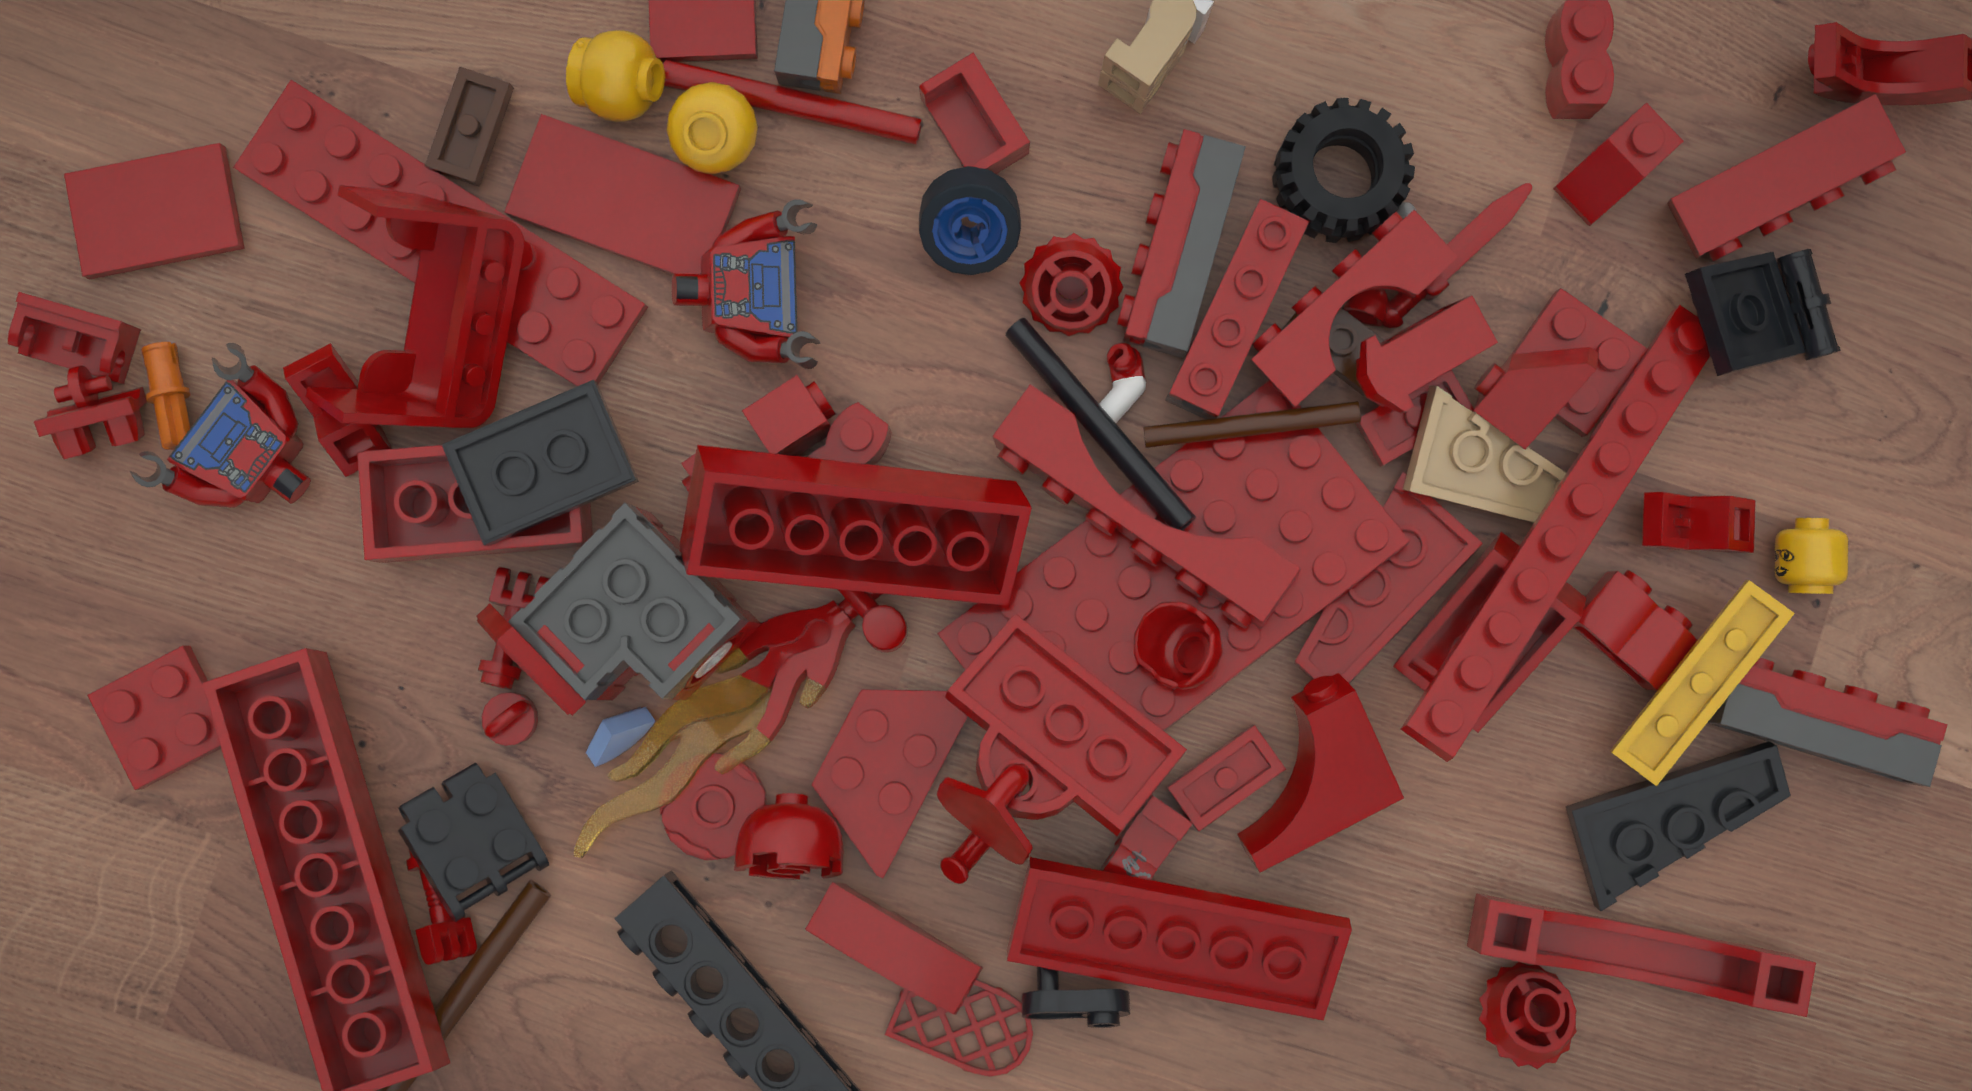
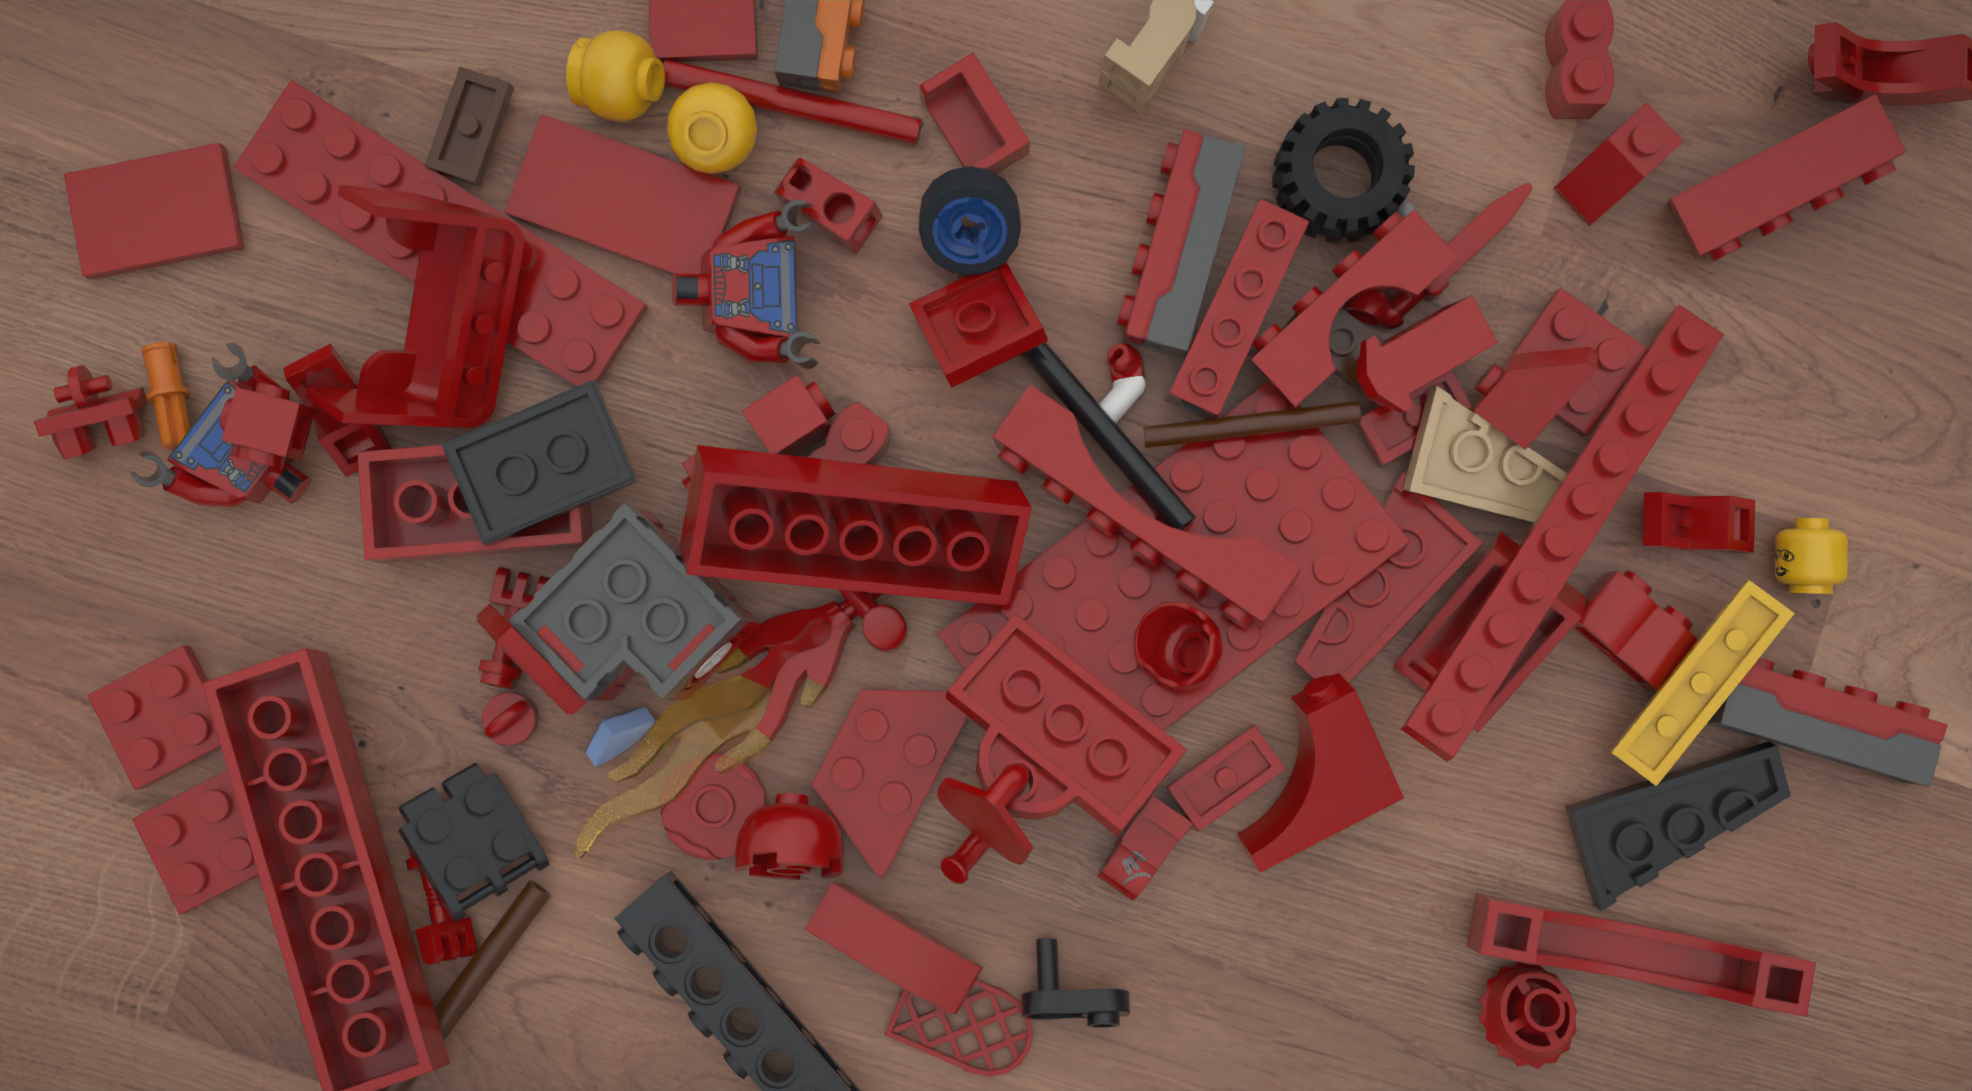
(72, 337): red hinge -> none
(198, 843): none -> red plate
(266, 425): none -> red brick
(835, 207): none -> red leg
(978, 323): none -> red plate
(1071, 285): red piece -> none
(1177, 939): red plate -> none
(1744, 313): black plate -> none
(1808, 304): black pin -> none

